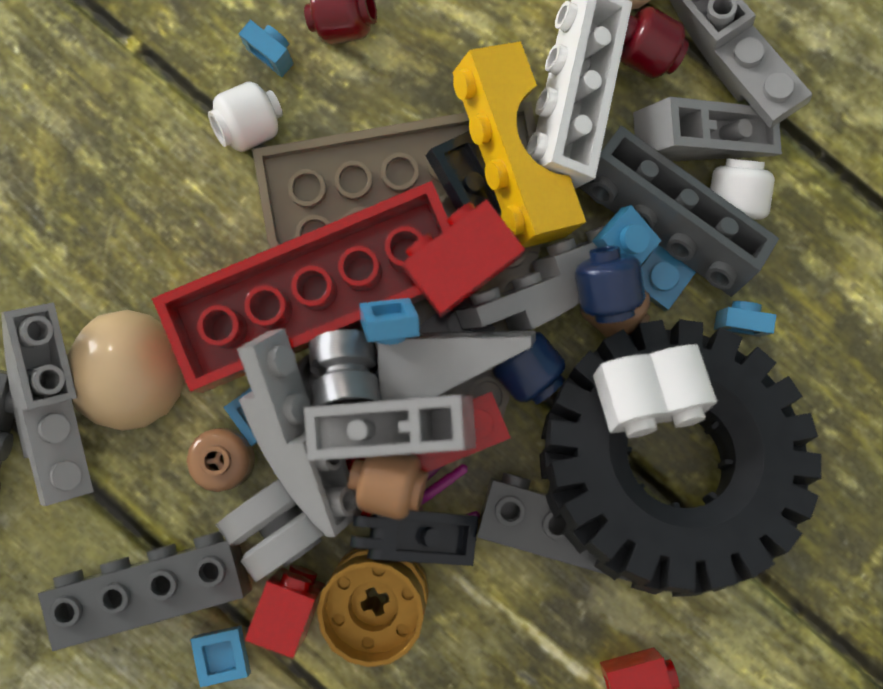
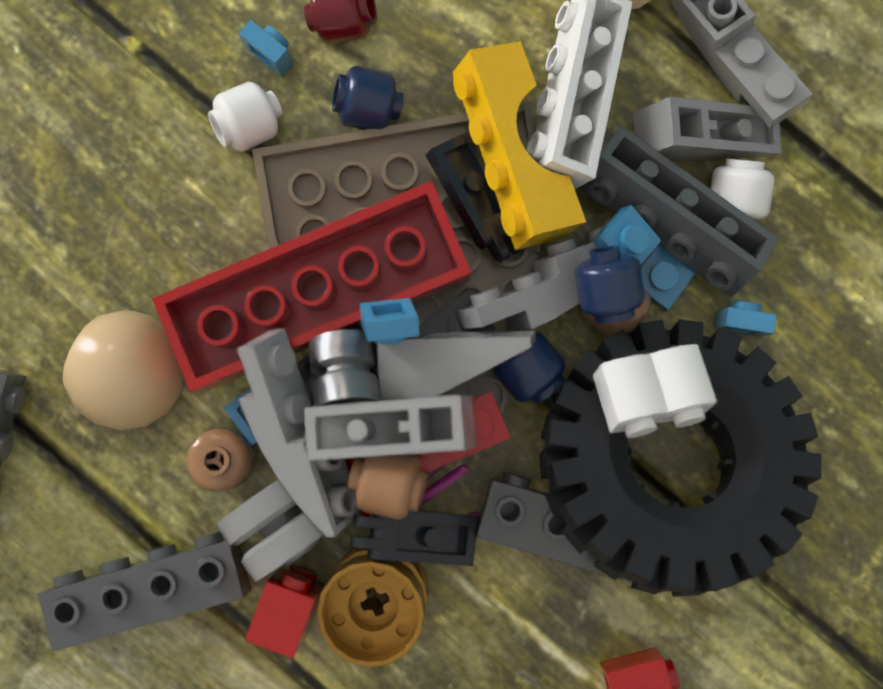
(42, 403): light grey slope -> none
(220, 656): dark azure plate -> none
(366, 98): none -> dark blue head
(462, 256): red brick -> none
(654, 43): dark red head -> none

